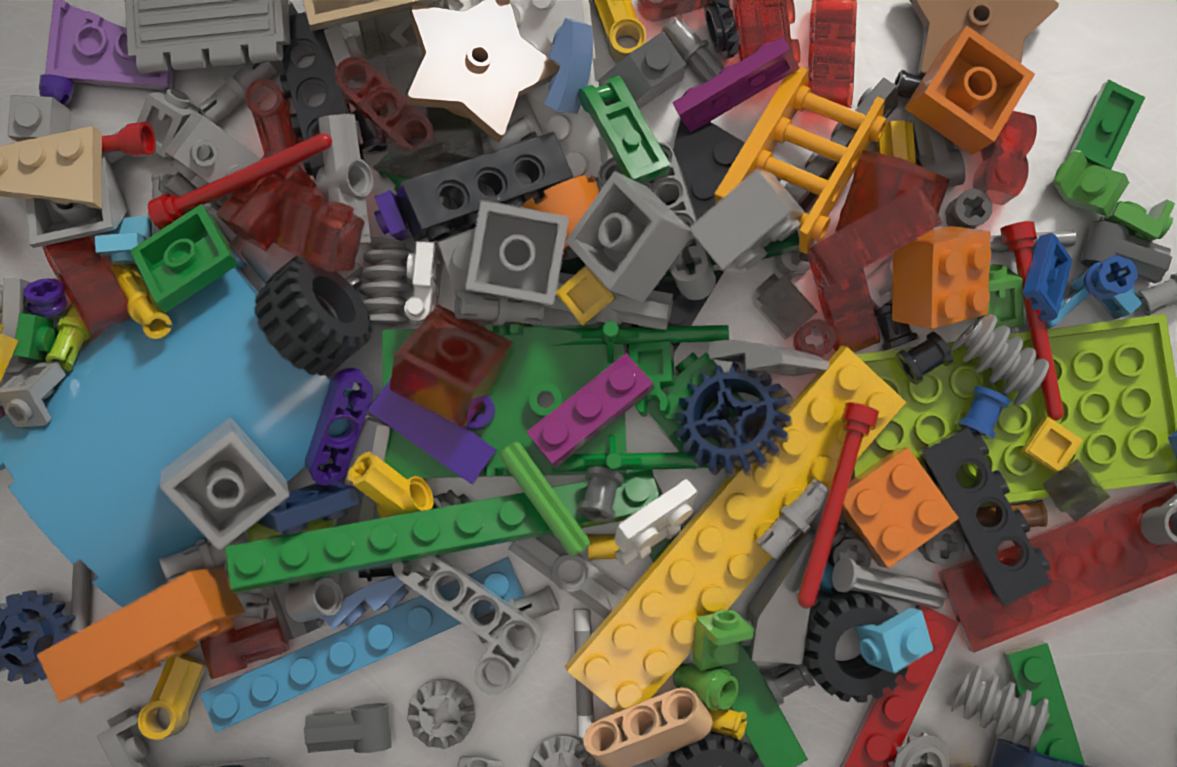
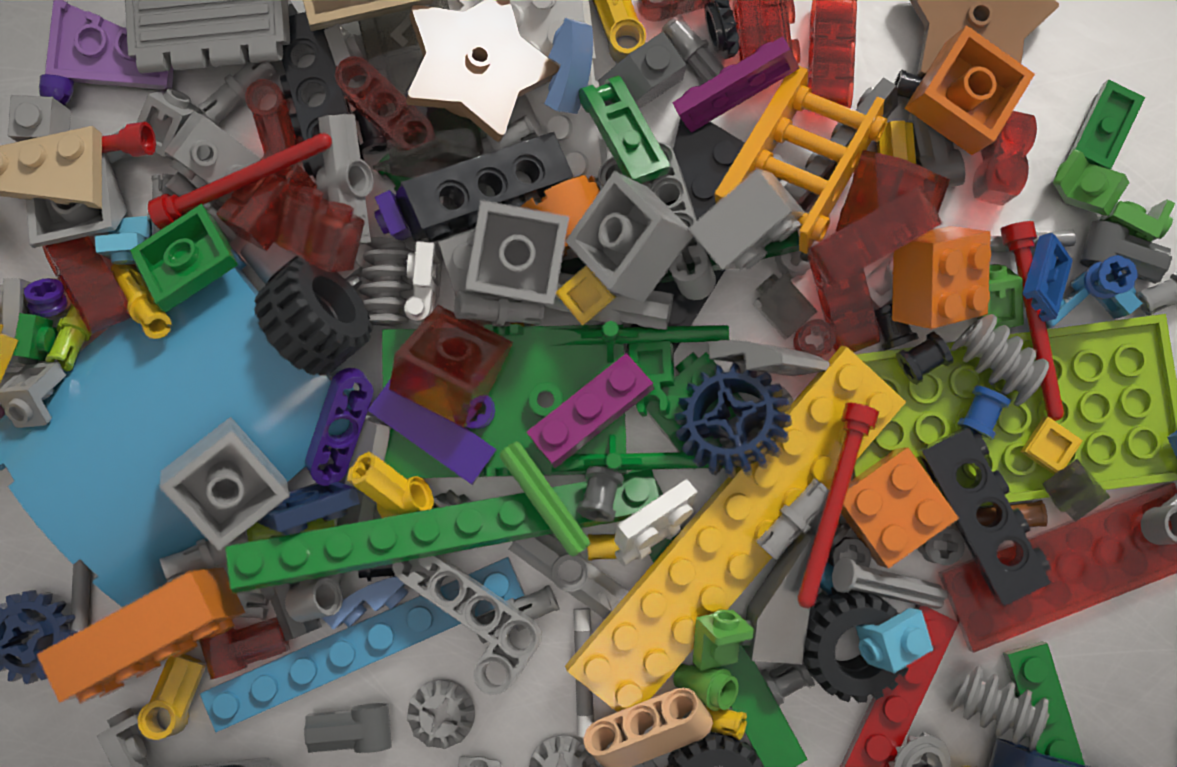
(977, 201): dark grey bush -> none

